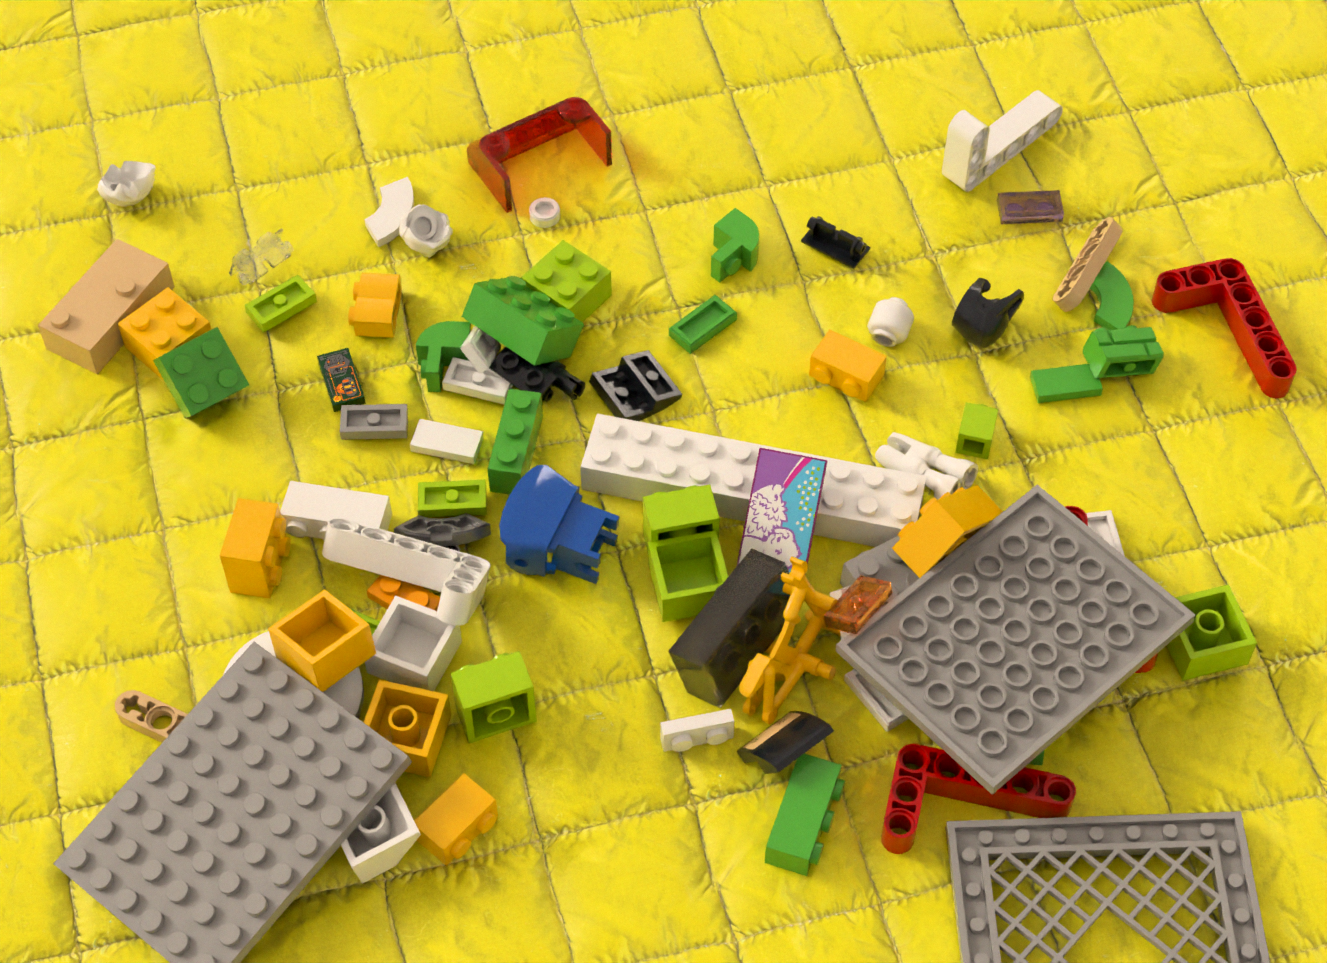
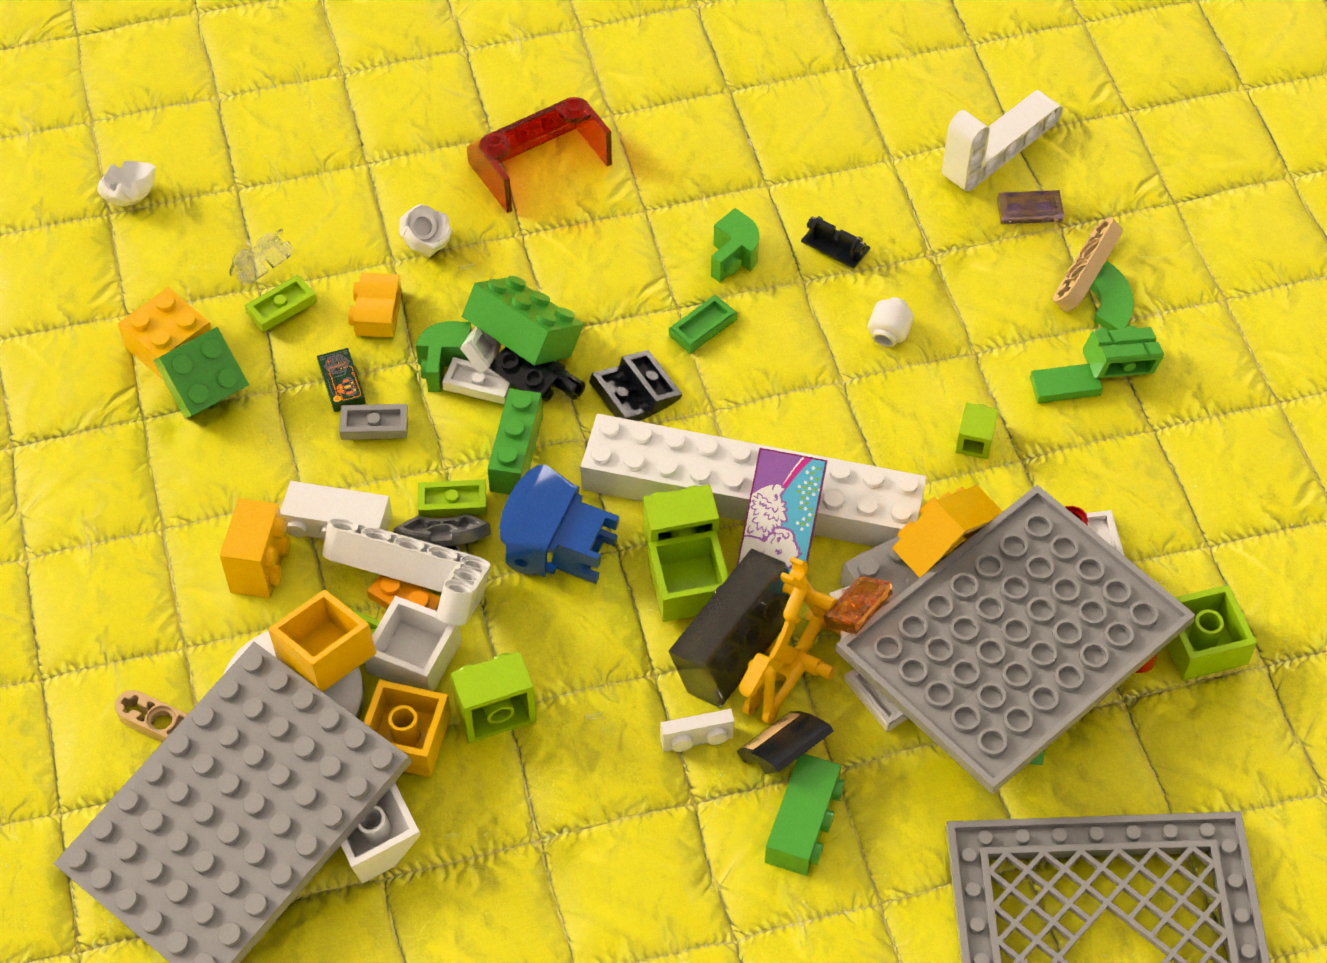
(87, 318): tan brick -> none
(396, 201): white tile -> none
(446, 441): white tile -> none
(456, 819): yellow brick -> none
(544, 212): white tile -> none
(571, 280): lime brick -> none
(847, 365): yellow brick -> none
(919, 458): white piece -> none
(964, 788): red beam -> none
(982, 319): black helmet -> none
(1232, 289): red beam -> none

